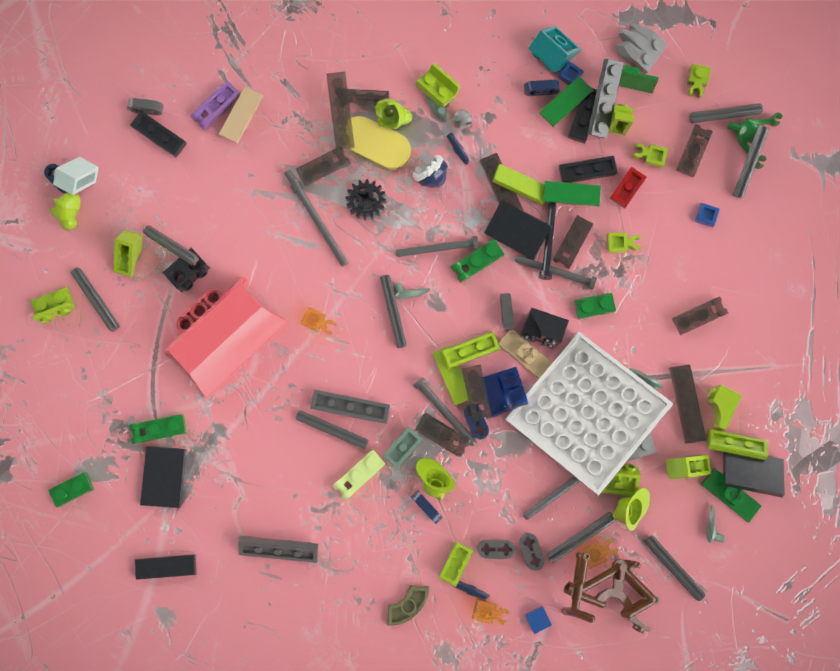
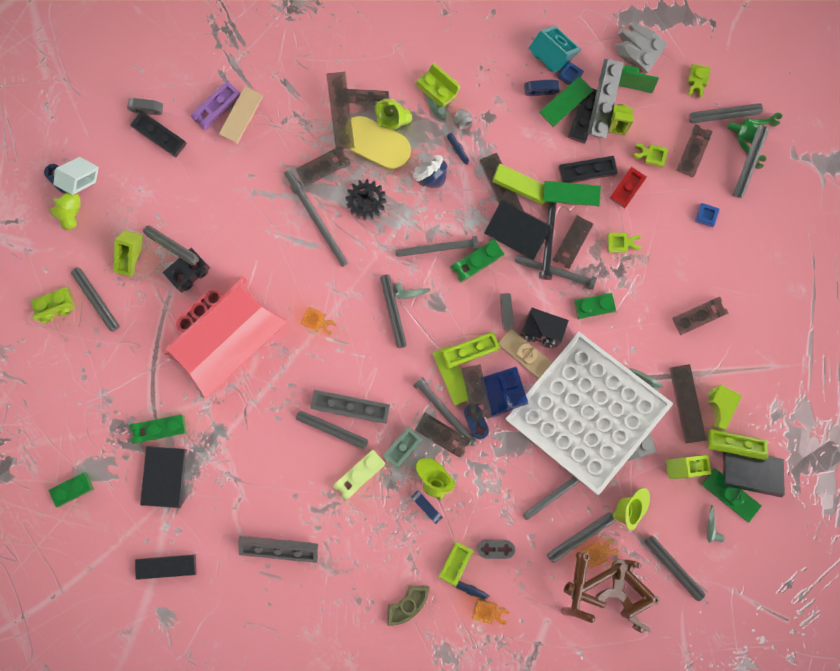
(527, 553): dark grey beam -> none
(538, 620): blue tile -> none
(625, 481): lime bracket -> none

